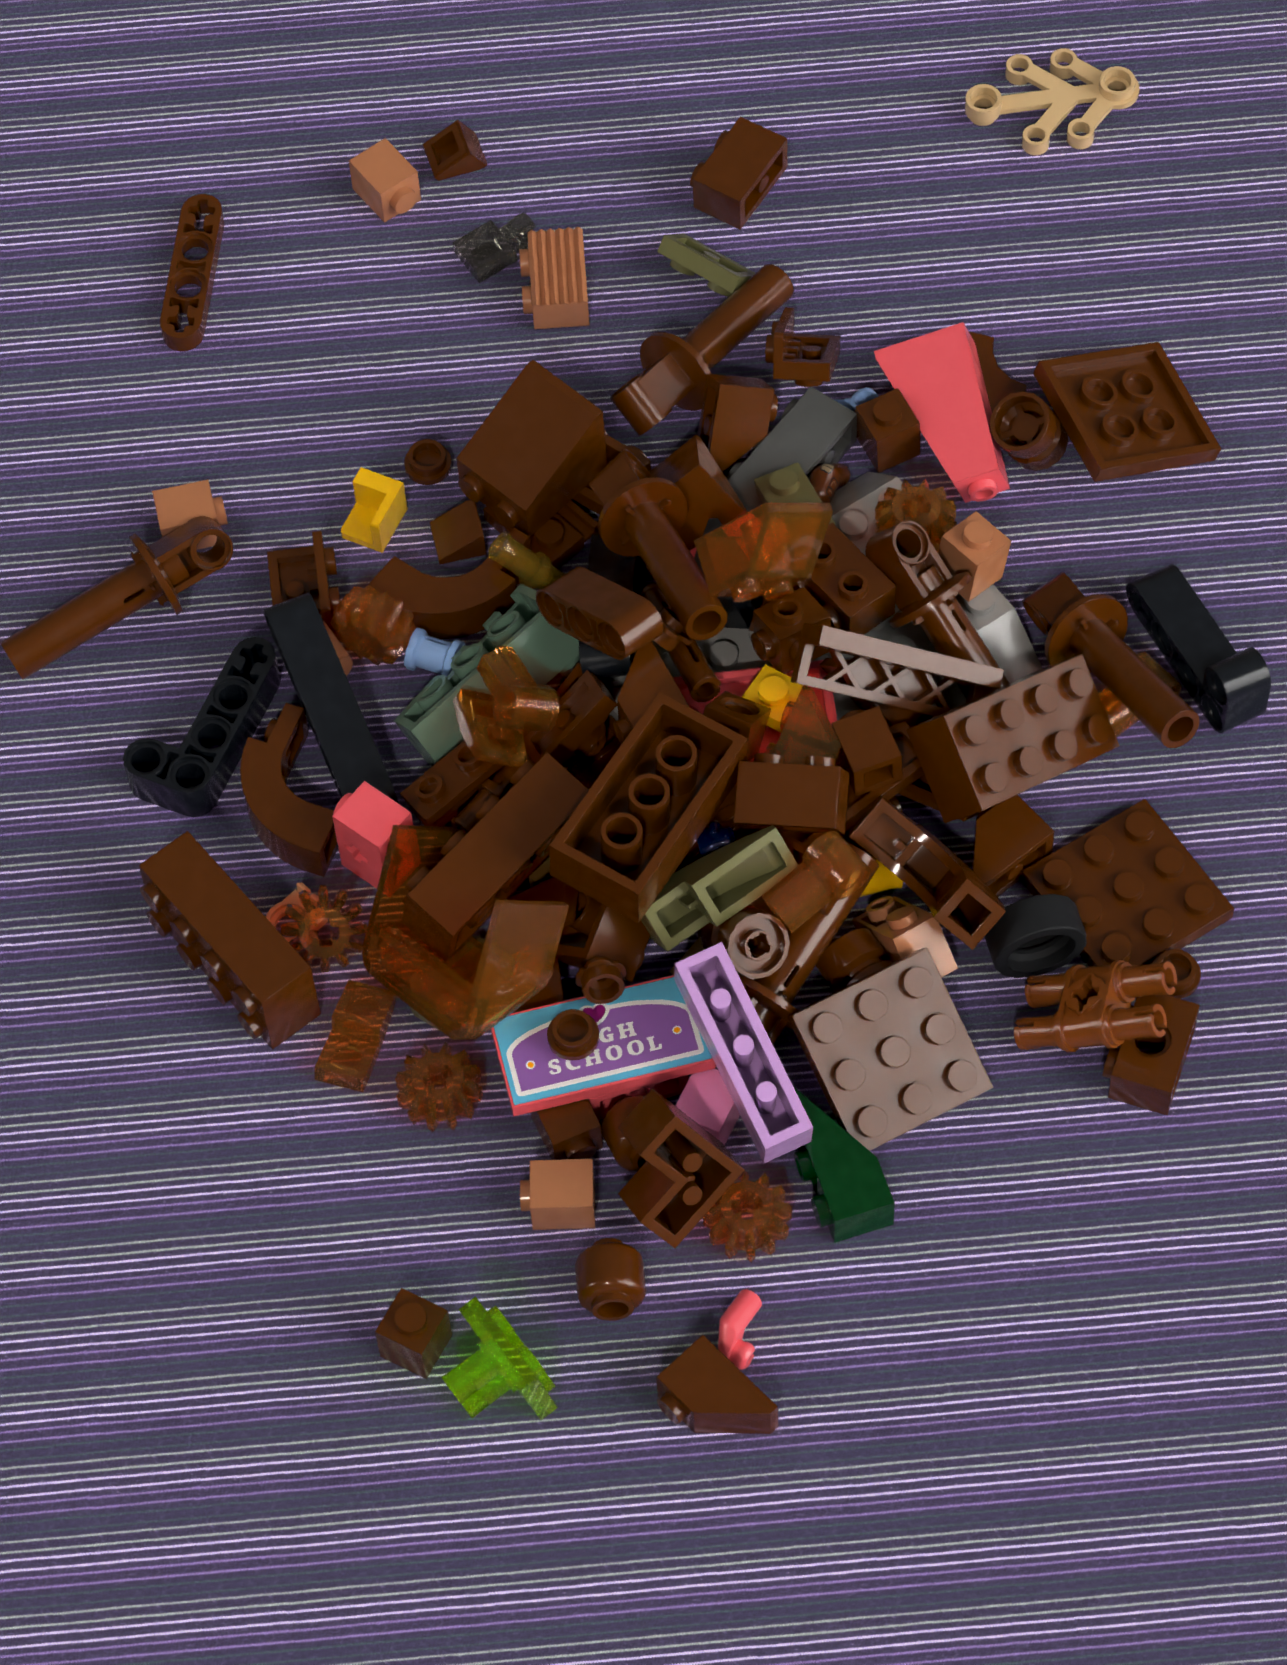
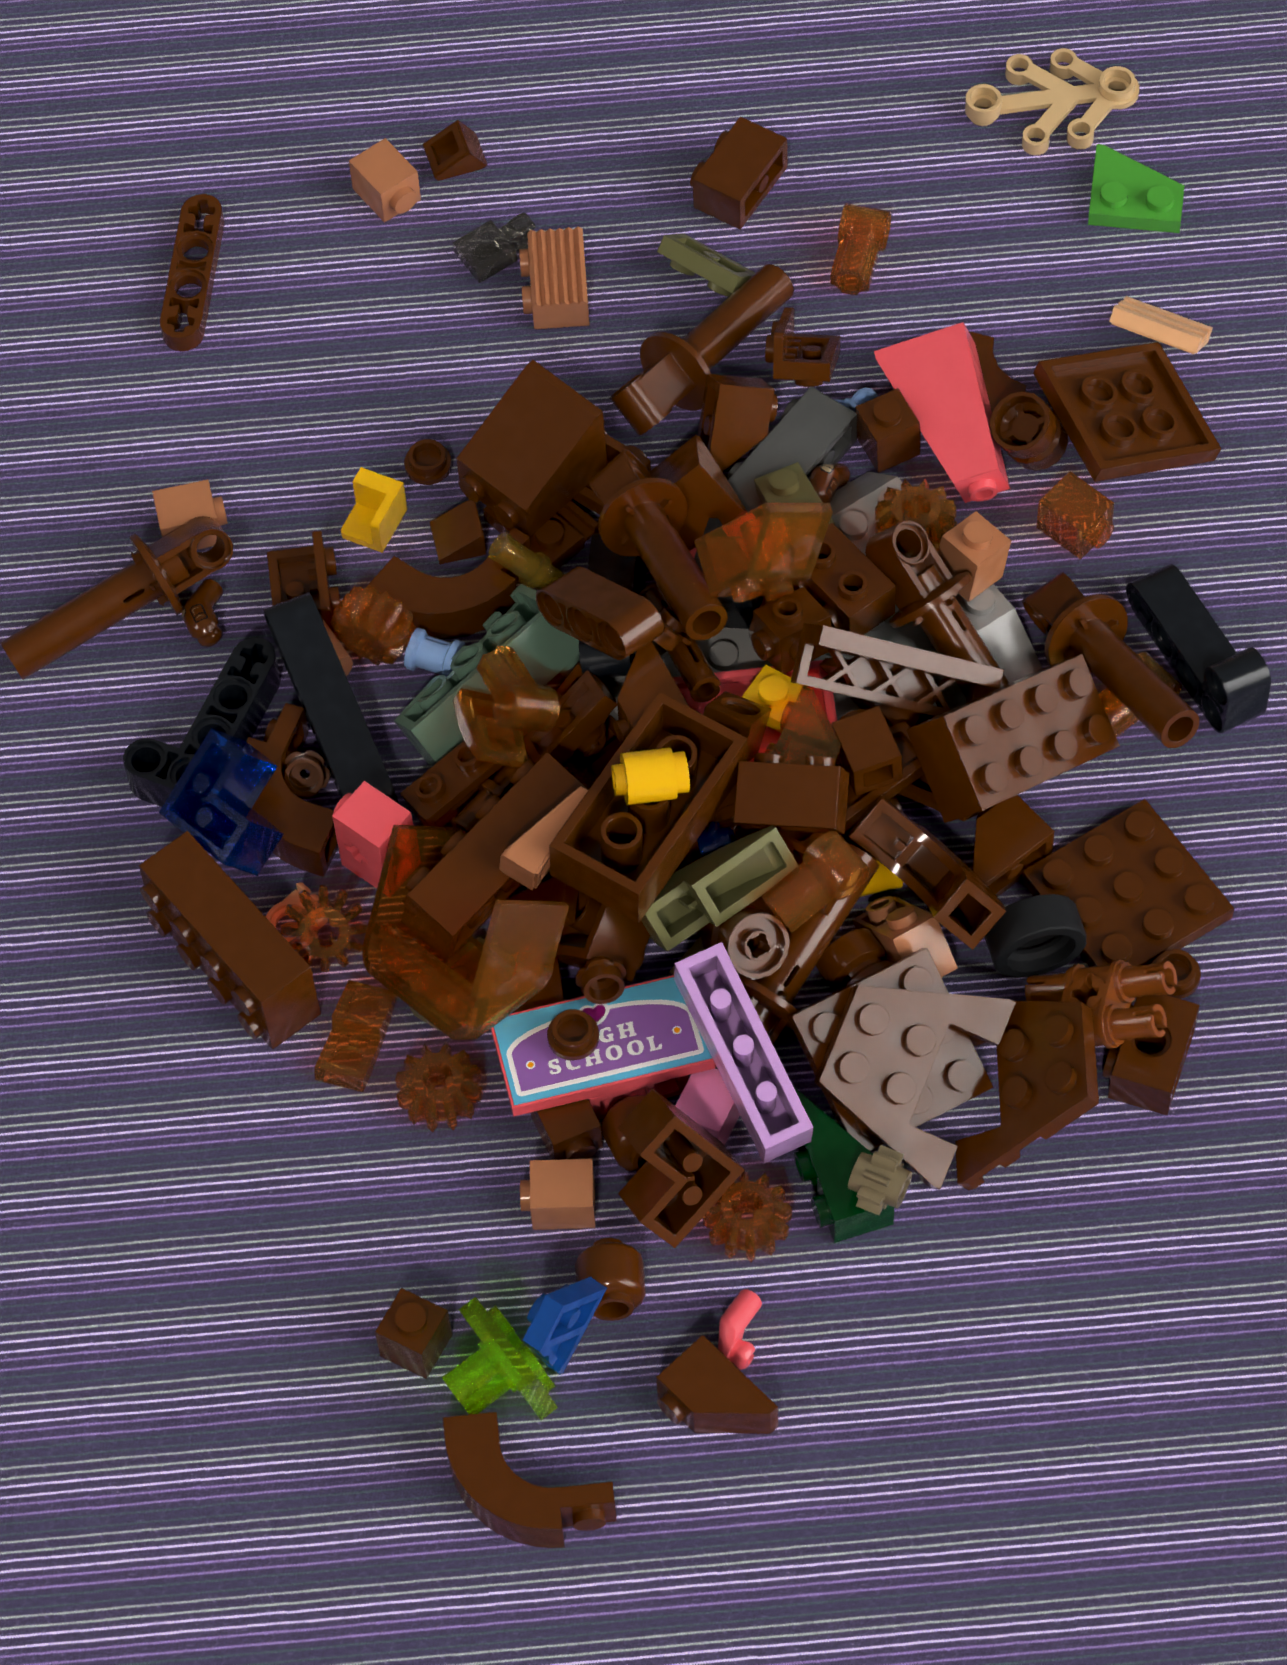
(200, 616): none -> reddish brown arm
(217, 802): none -> clear blue brick
(310, 785): none -> reddish brown plate
(509, 1503): none -> reddish brown arch
(529, 856): none -> nougat slope
(561, 1320): none -> blue wing
(651, 775): none -> yellow brick
(860, 238): none -> clear orange piece
(880, 1180): none -> dark tan gear
(886, 1055): none -> wing
(1043, 1084): none -> reddish brown wing
(1076, 515): none -> clear orange brick
(1133, 195): none -> bright green wing
(1160, 325): none -> light nougat tile

